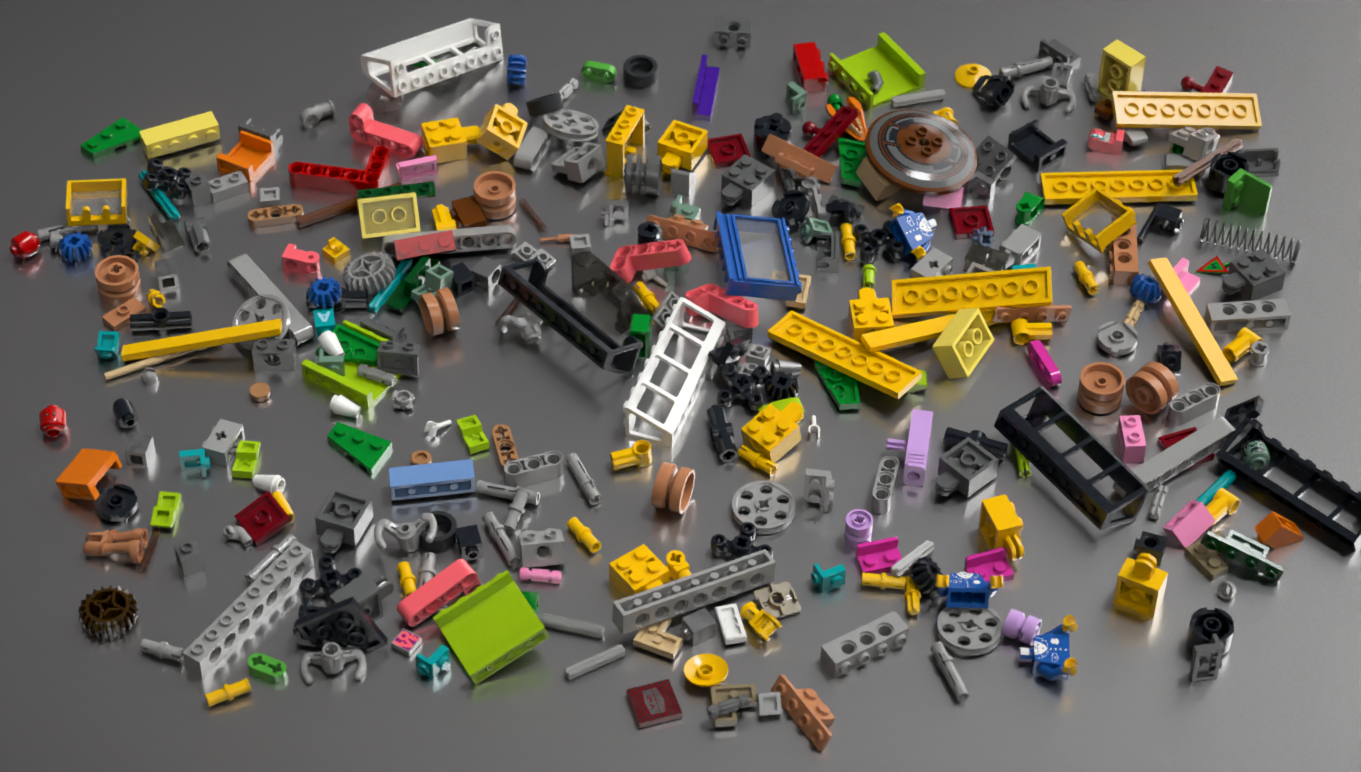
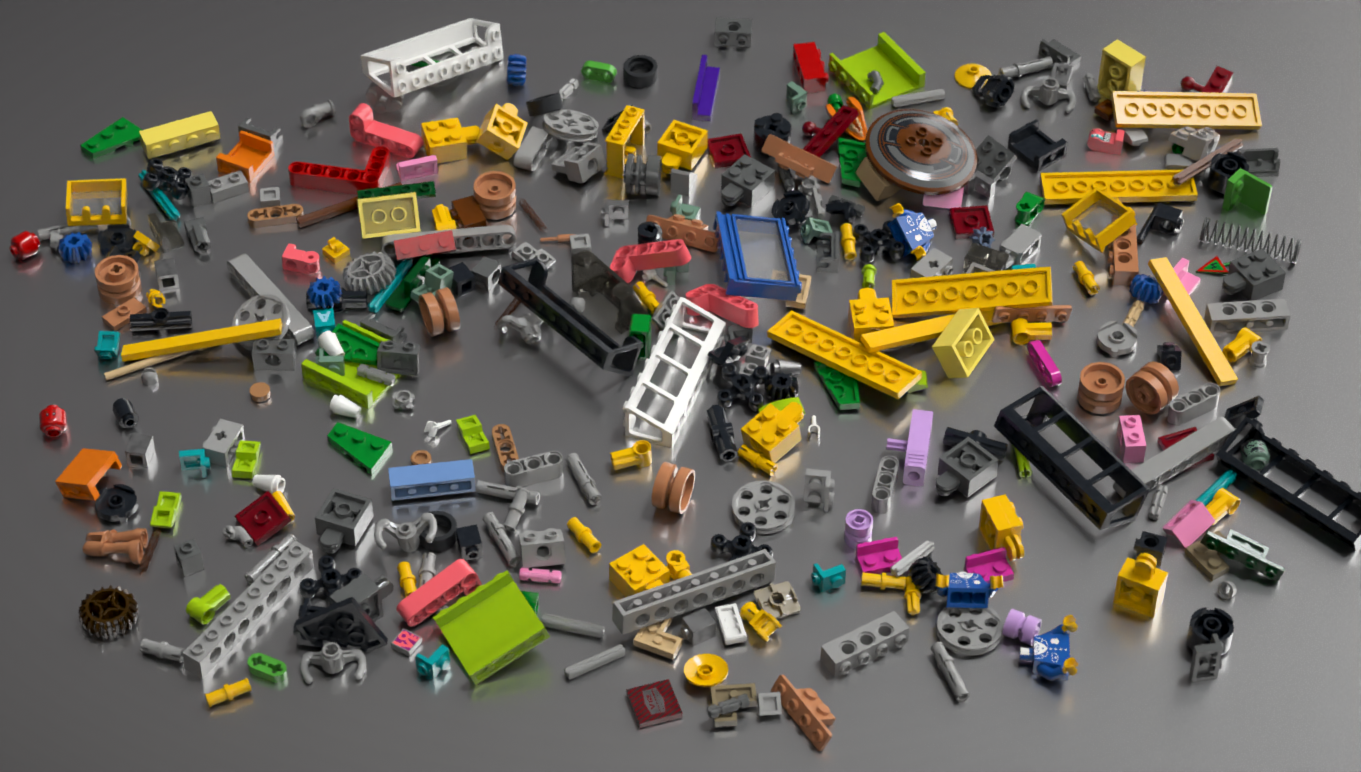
(204, 608): none -> lime piece
(1277, 531): orange slope -> none

